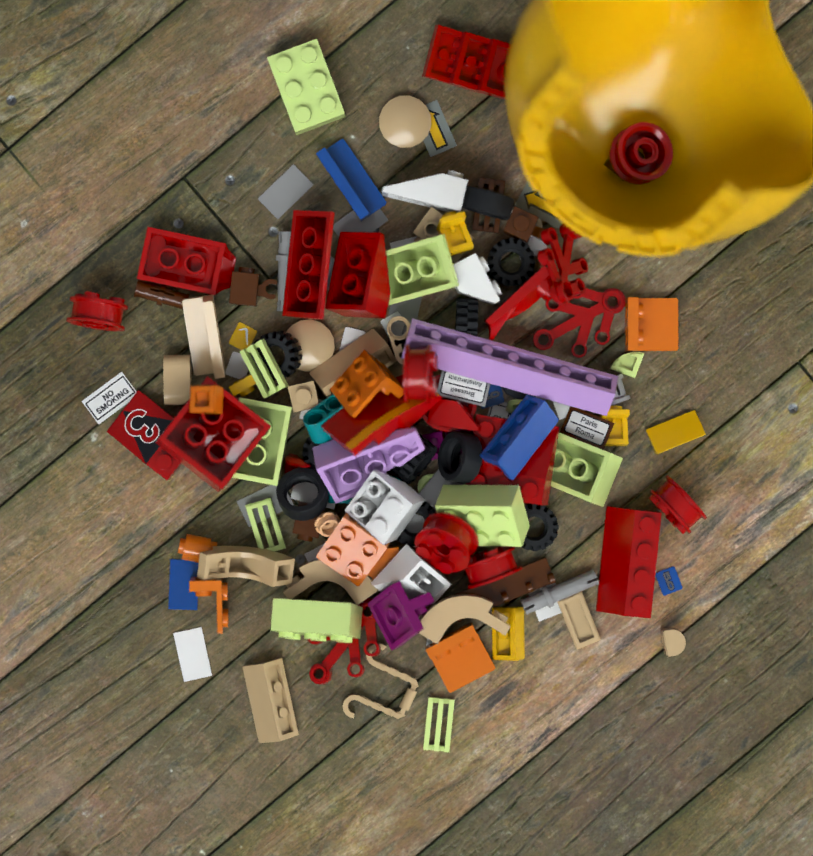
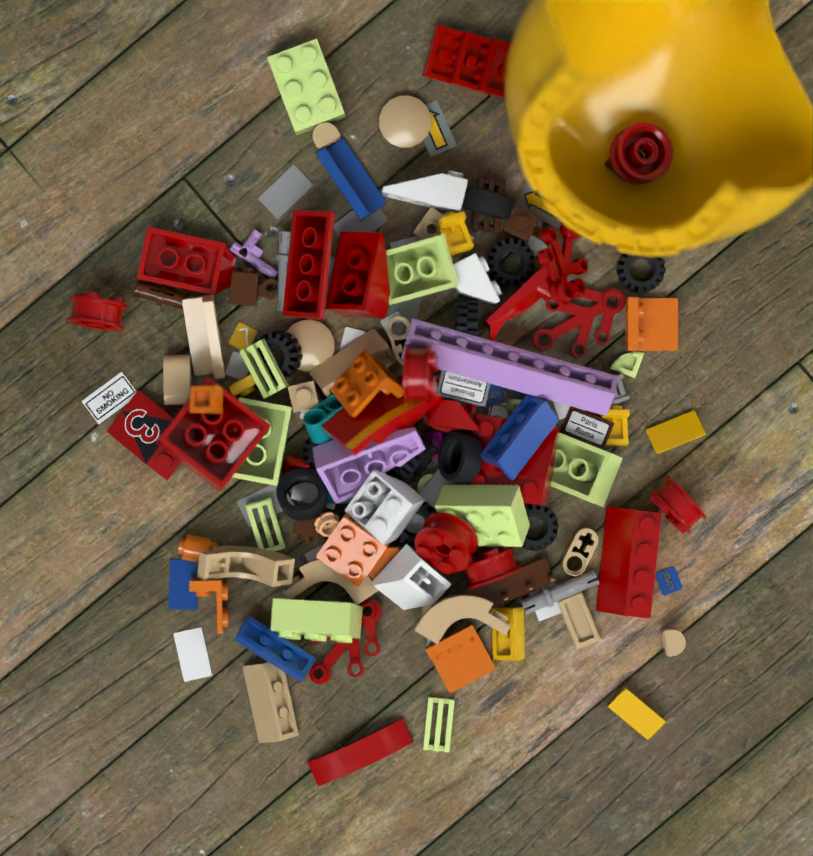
(254, 254): none -> lavender hose
(274, 649): none -> blue panel
(325, 135): none -> tan brick
(360, 752): none -> red slope
(399, 615): magenta bracket -> none
(406, 701): tan piece -> none
(589, 548): none -> tan beam
(636, 713): none -> yellow slope
(640, 285): none -> black tyre

